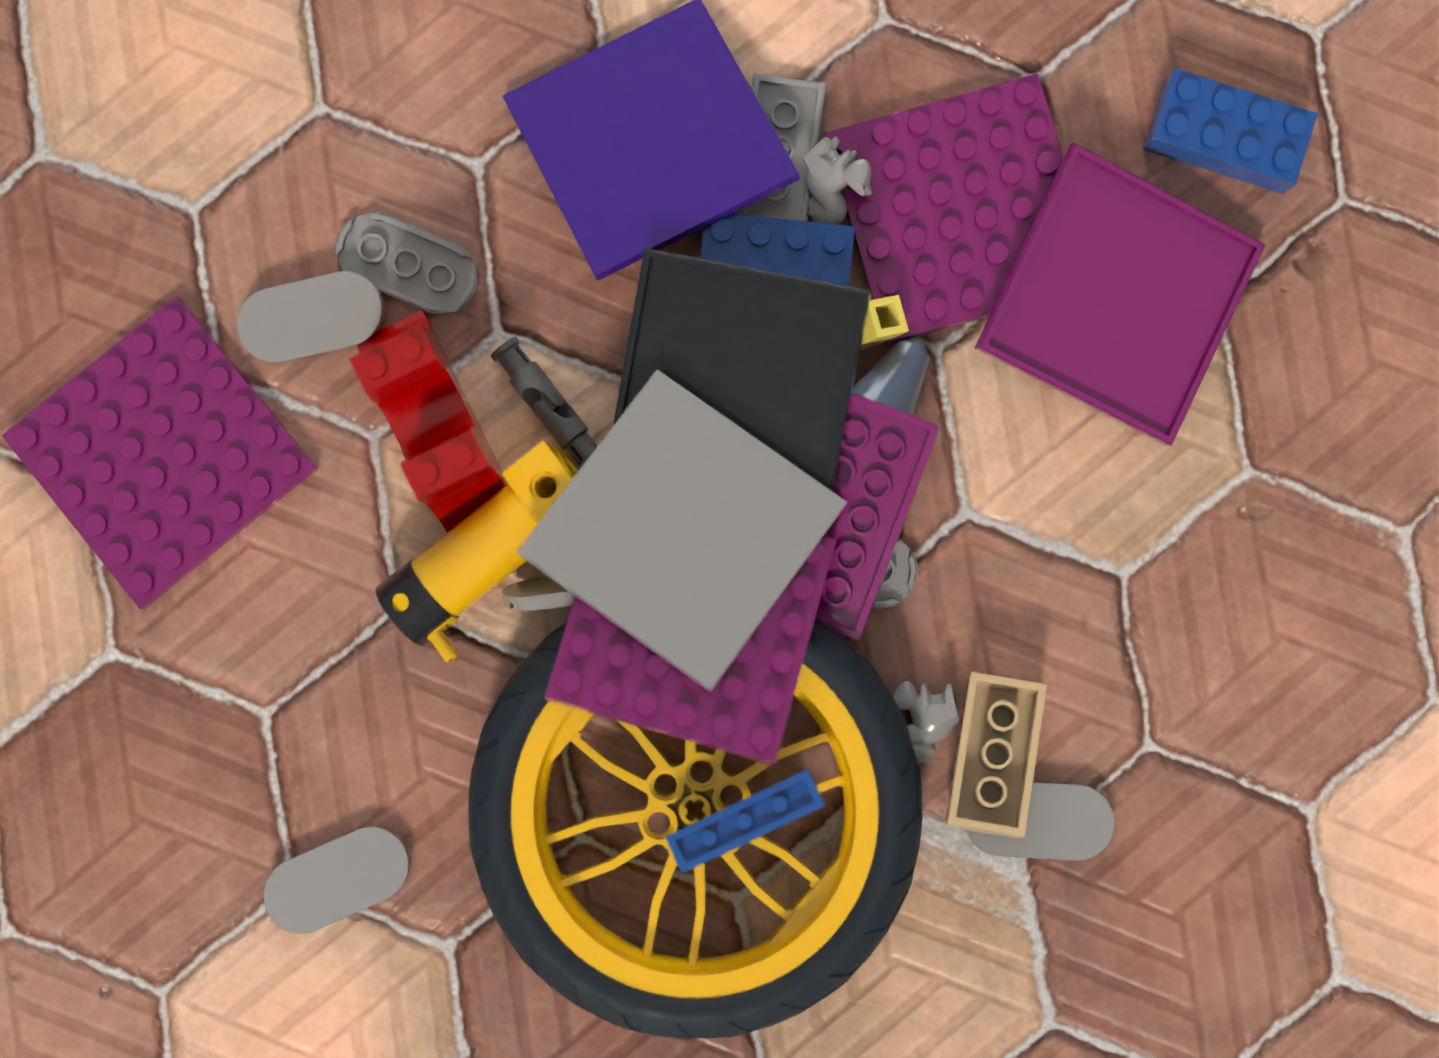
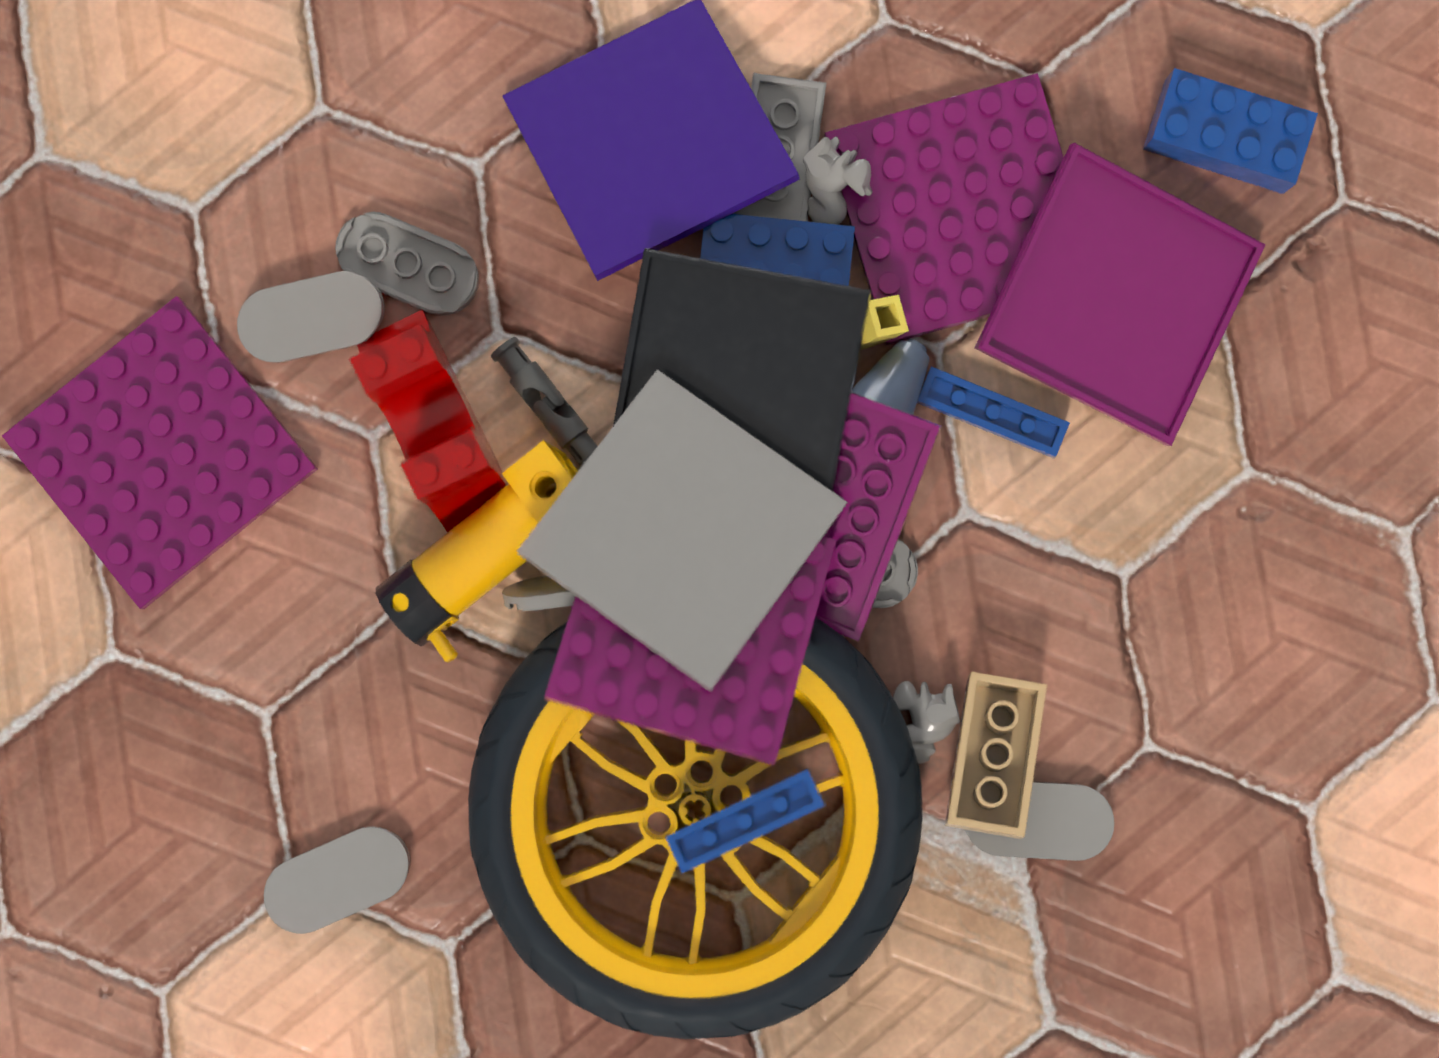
(992, 412): none -> blue plate

